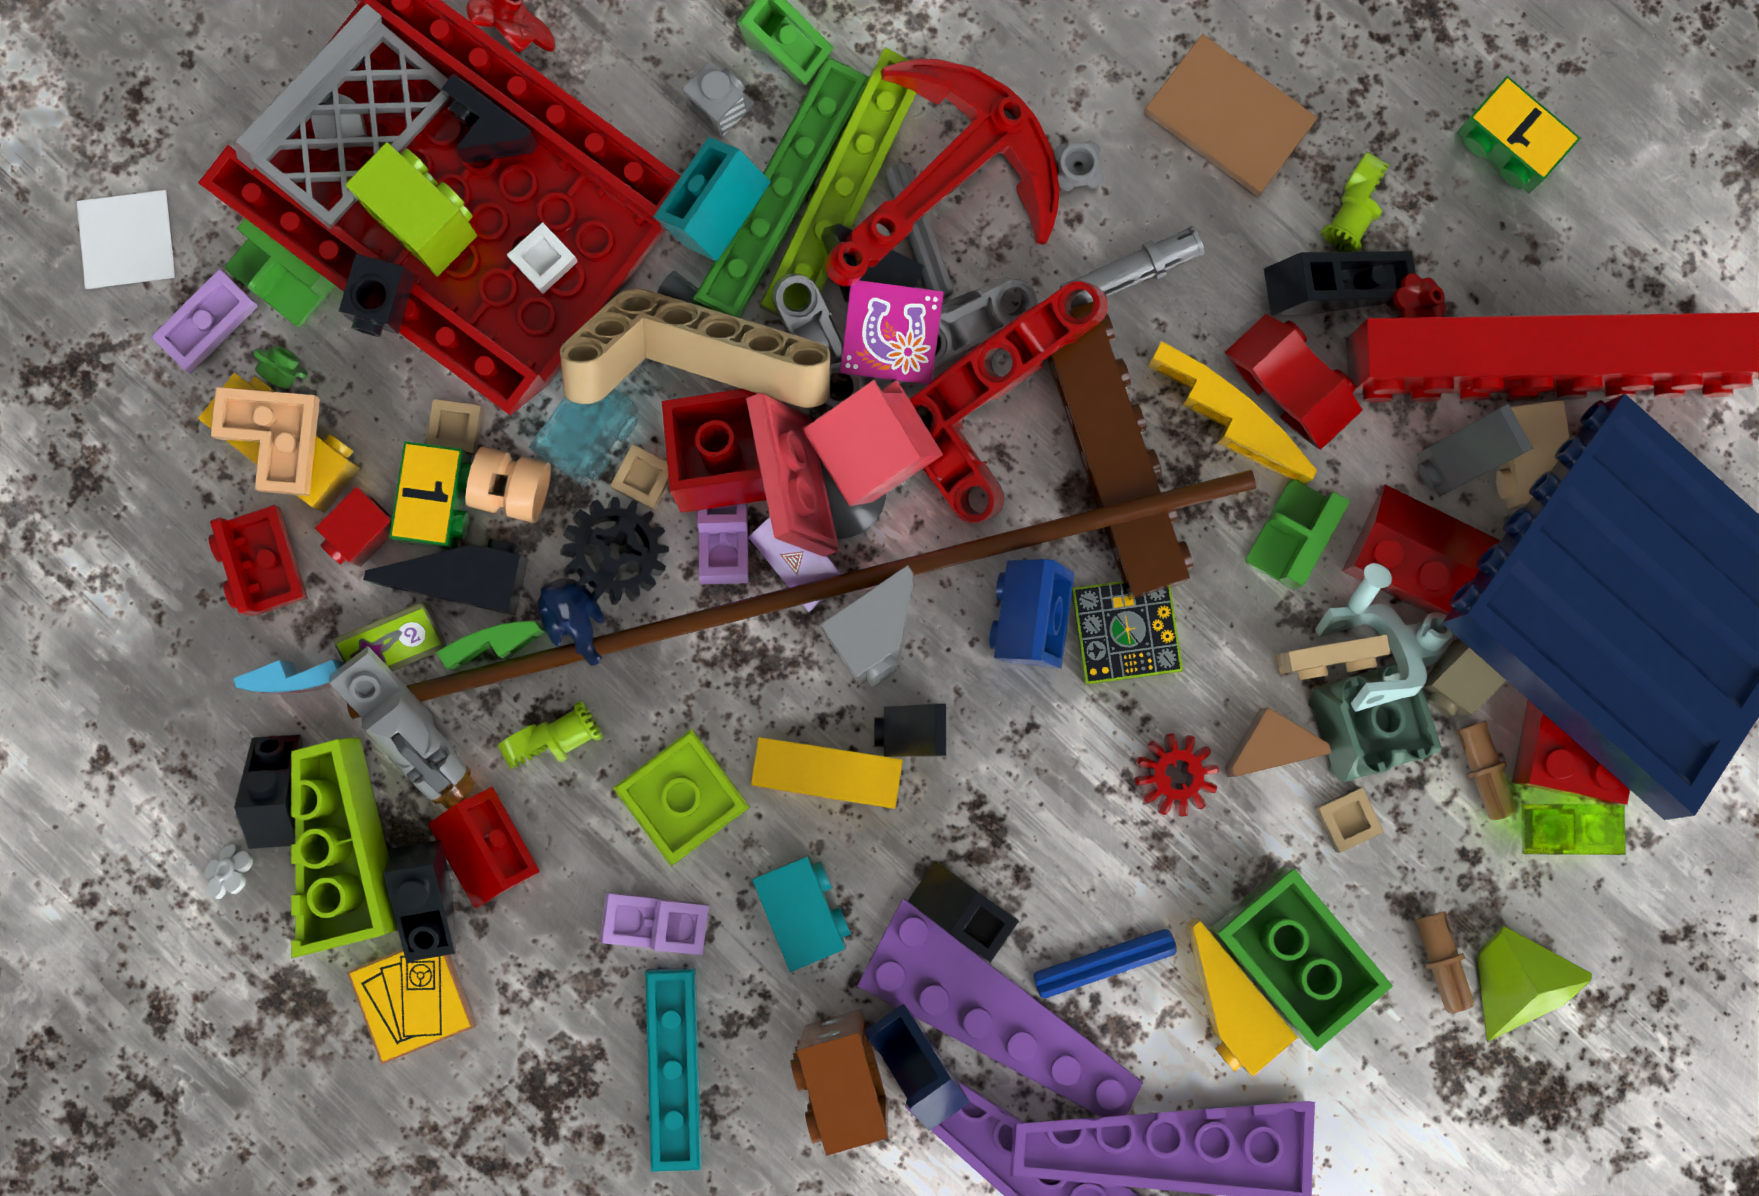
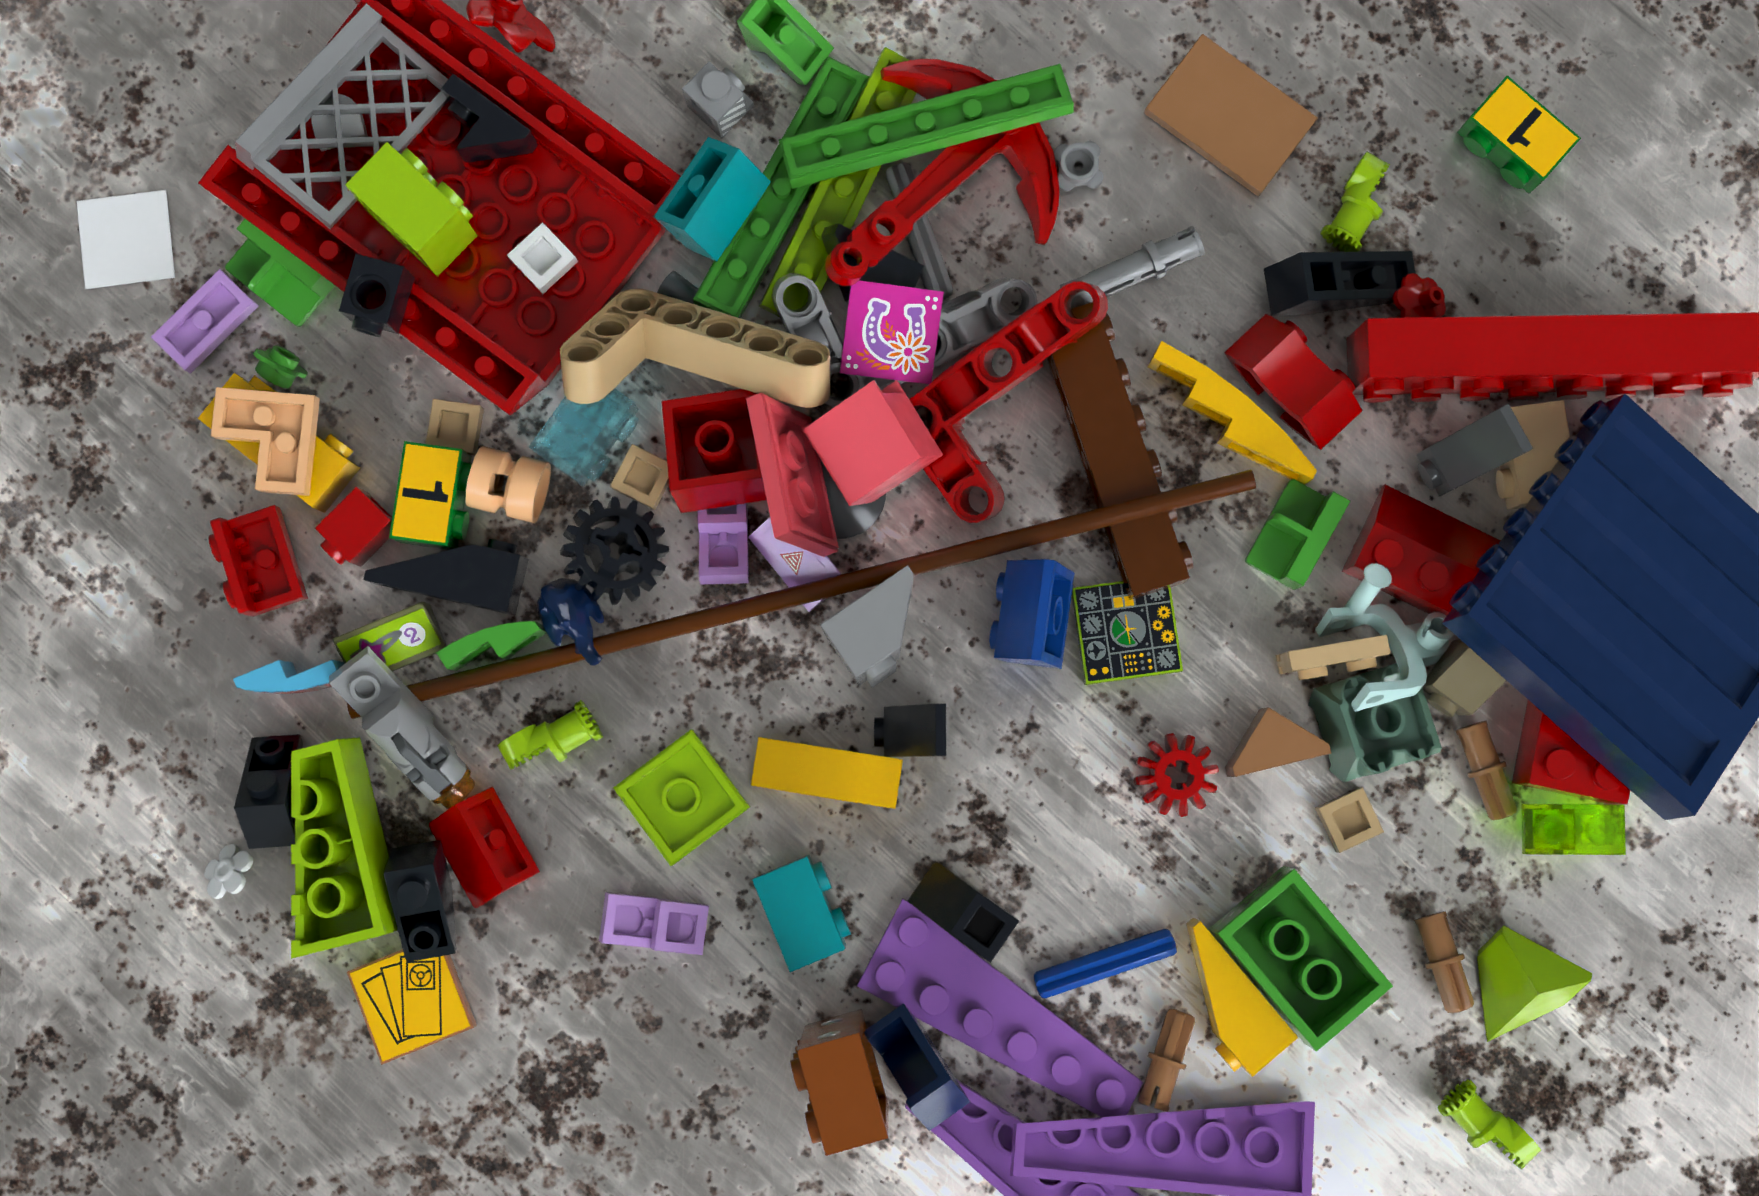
(673, 1069): teal tile -> none
(926, 126): none -> bright green tile
(1167, 1059): none -> medium nougat axle
(1484, 1124): none -> lime connector

